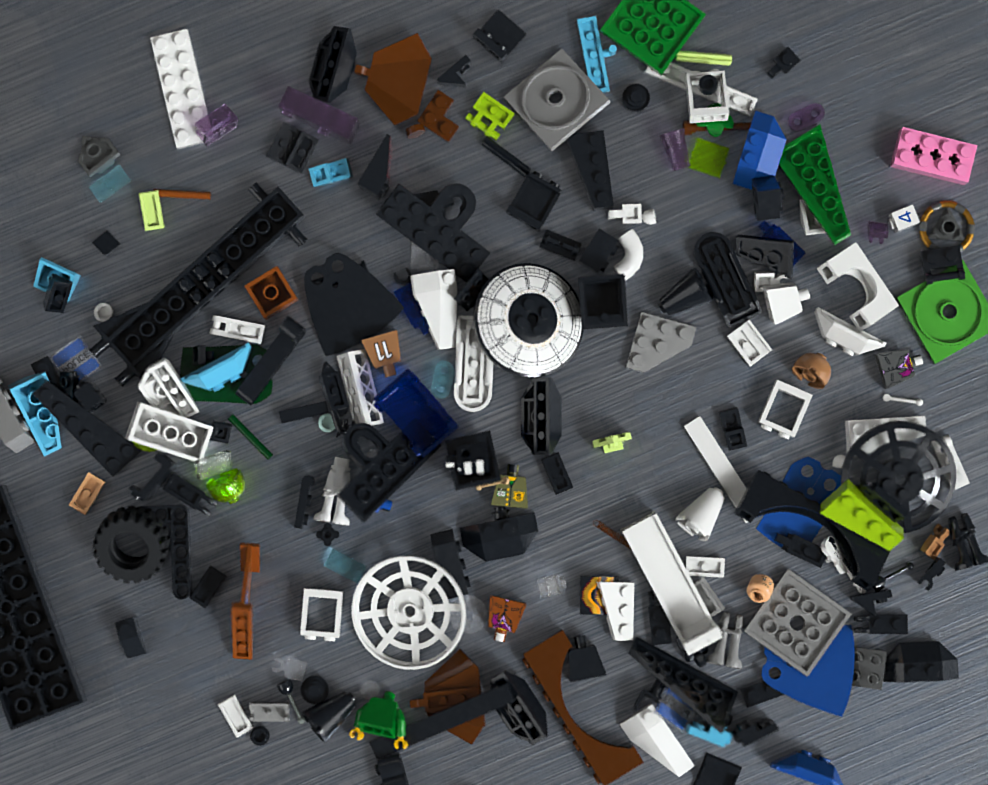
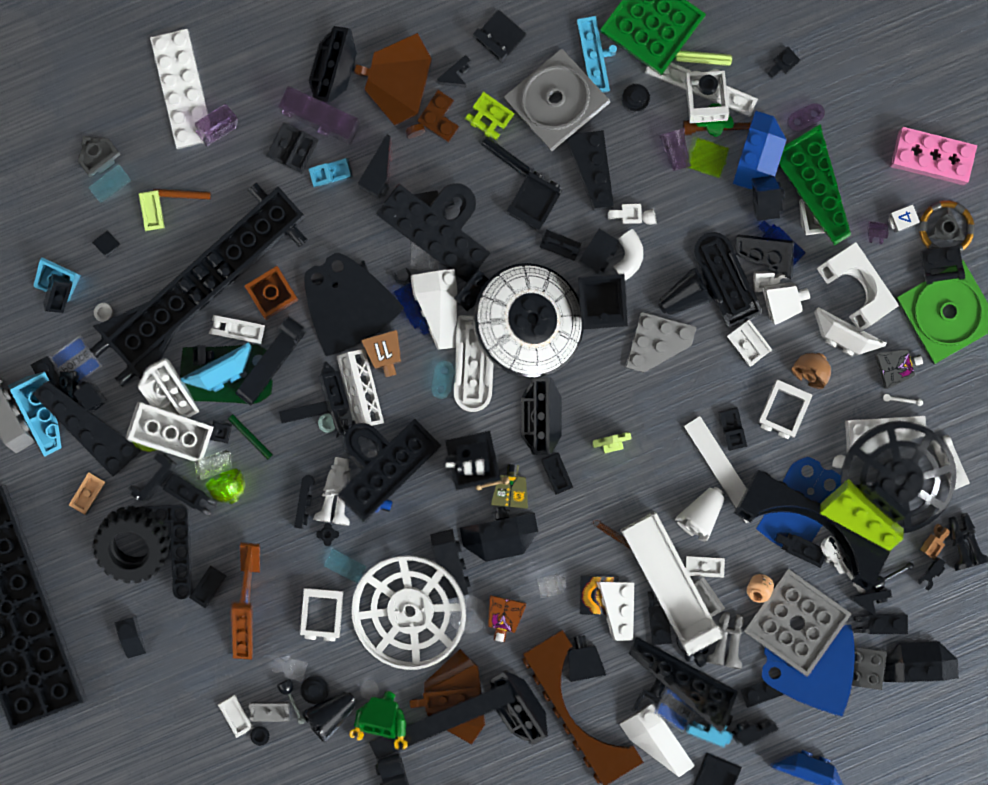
(416, 412): clear blue windscreen -> none

